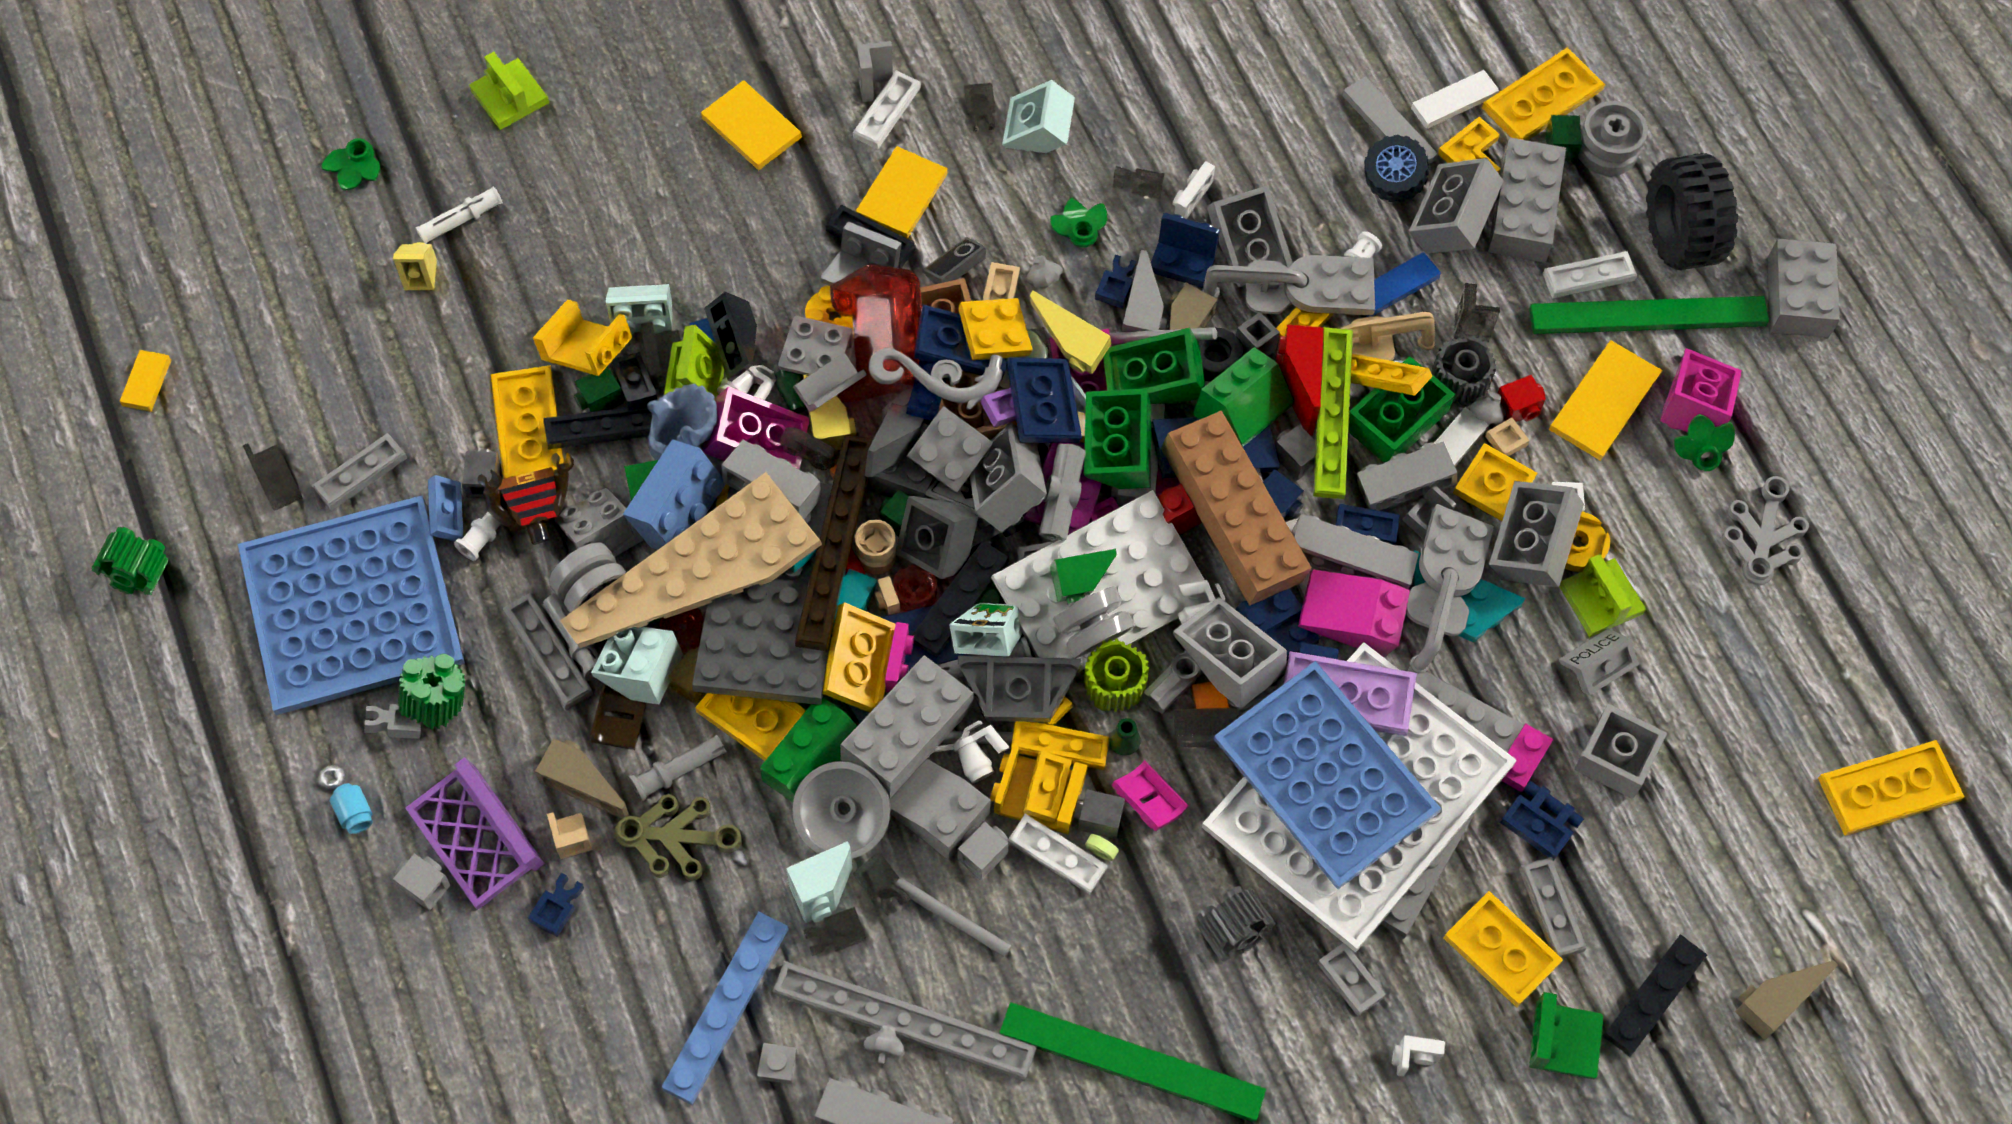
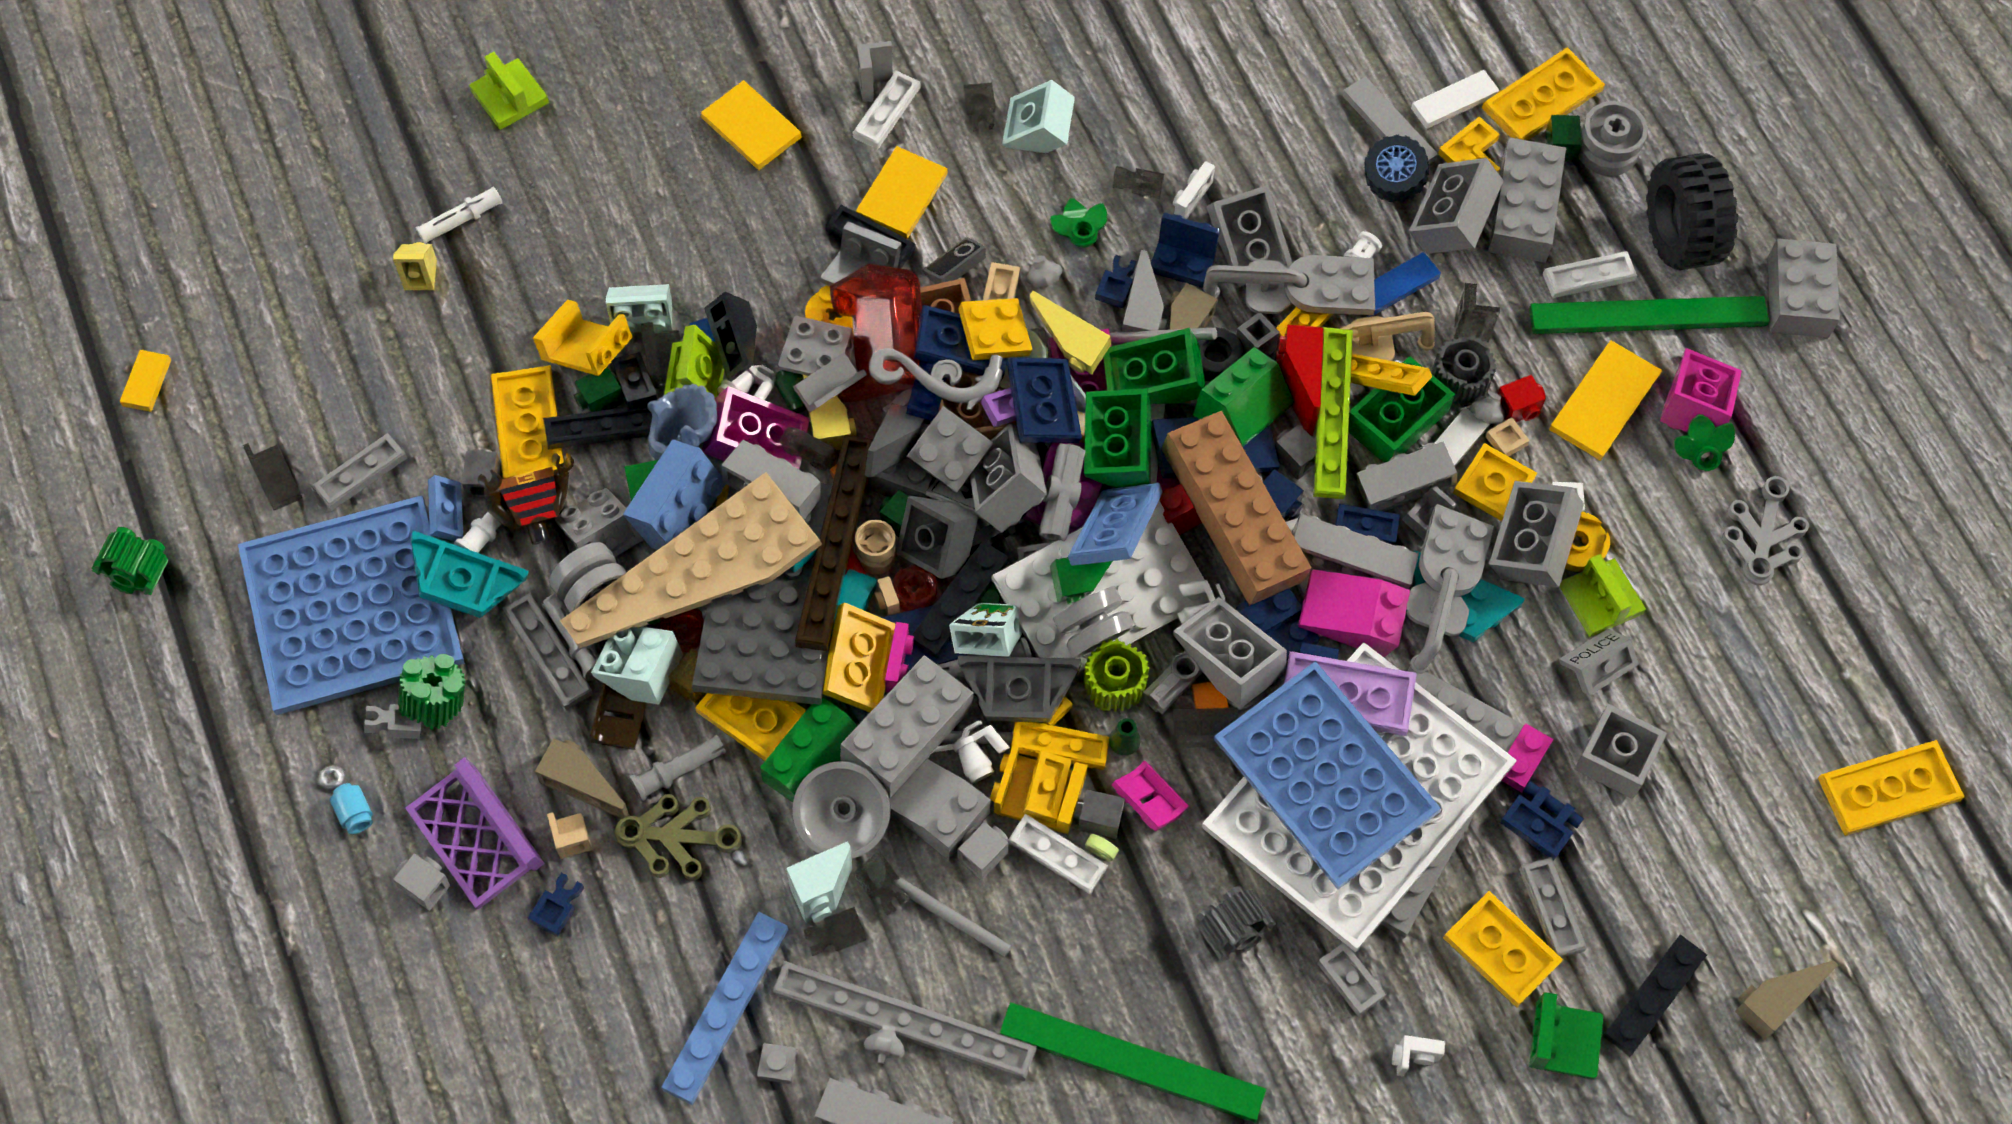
(353, 167): green plate -> none
(461, 576): none -> teal wing
(1115, 524): none -> medium blue tile

